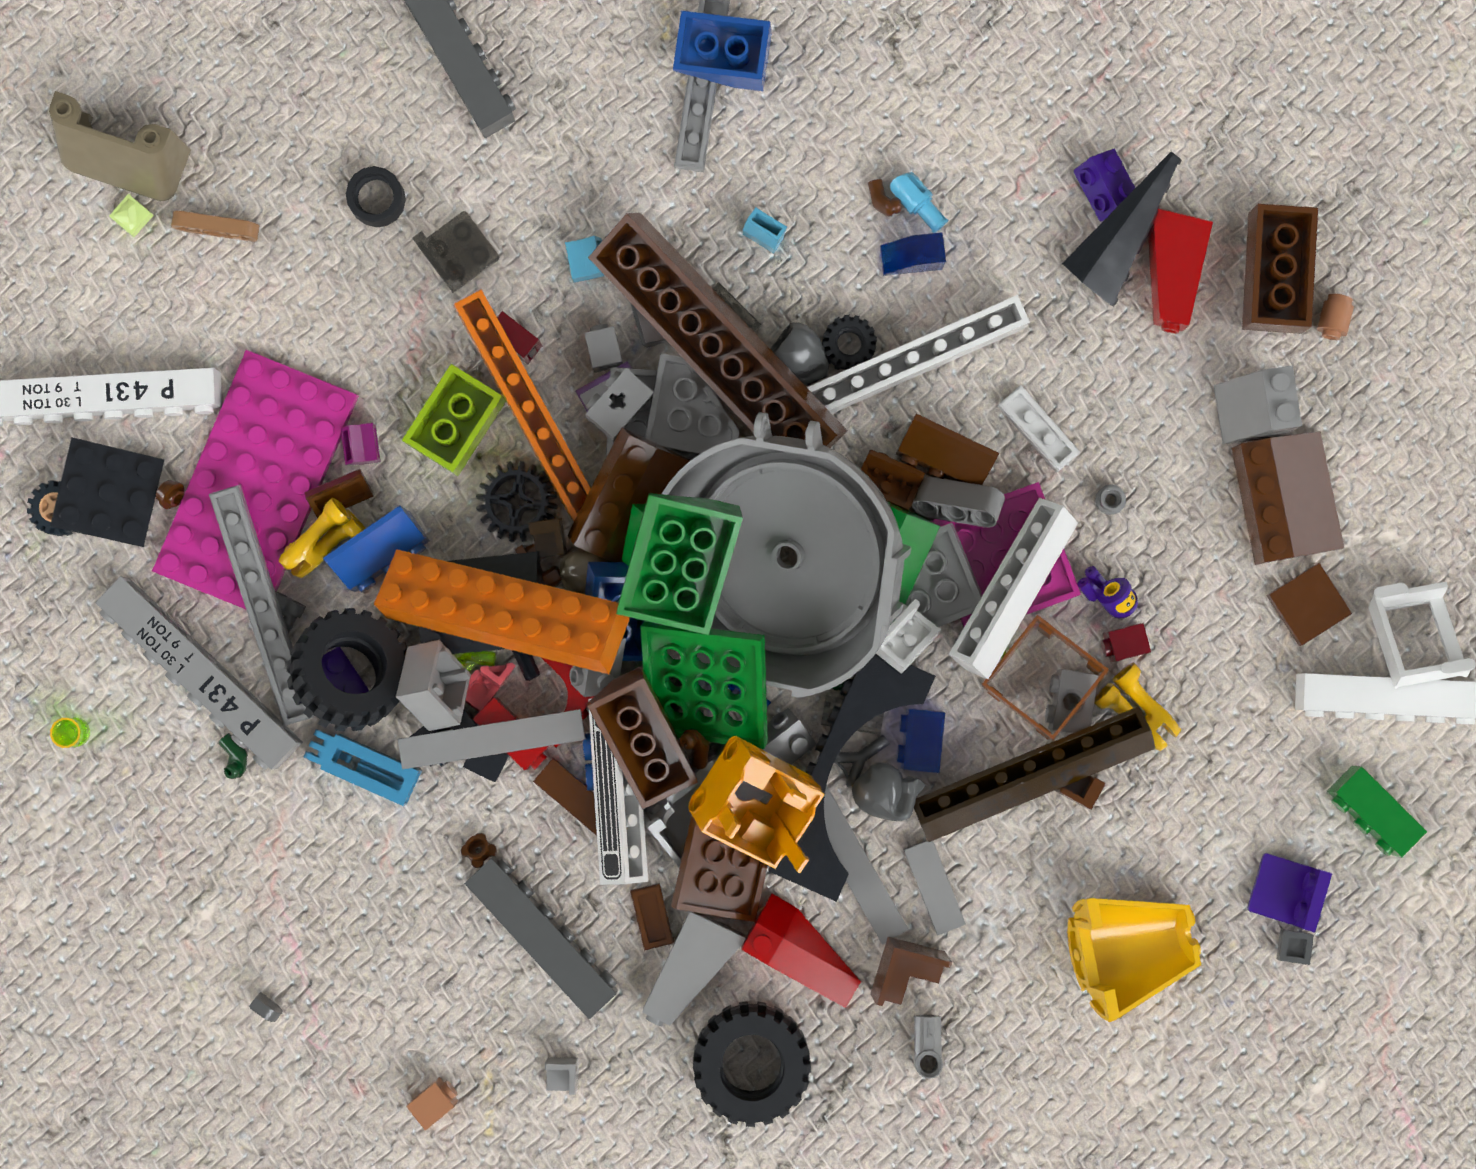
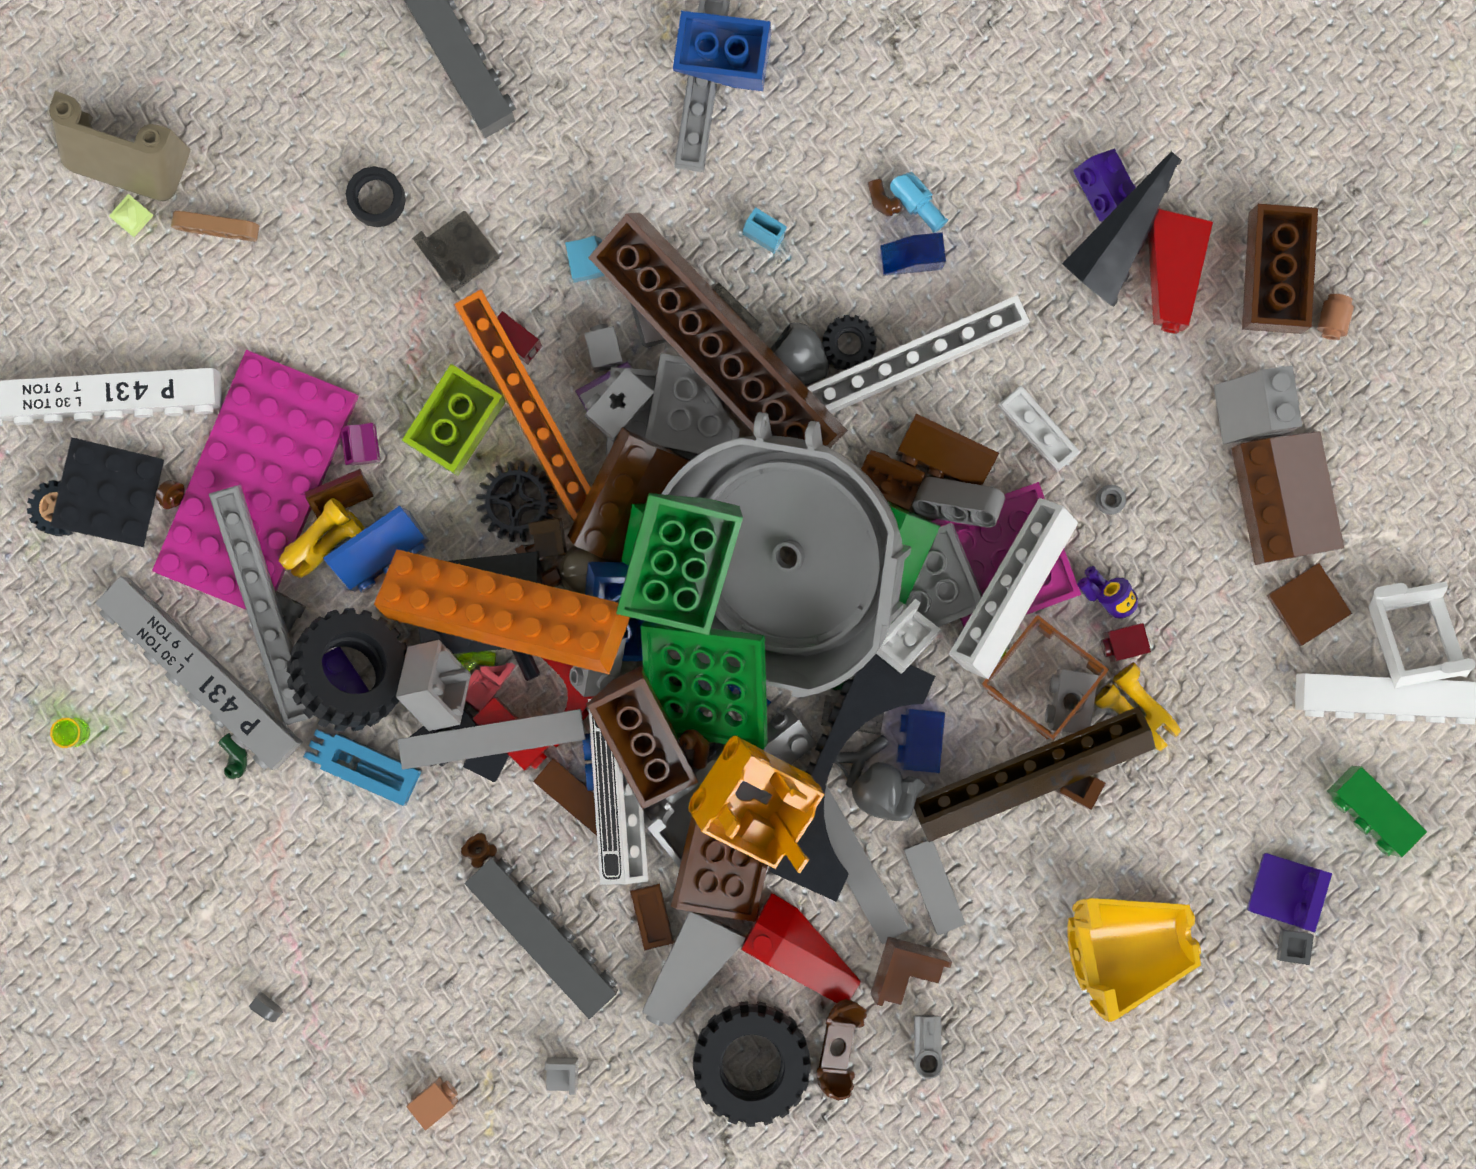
(832, 1071): none -> reddish brown piece

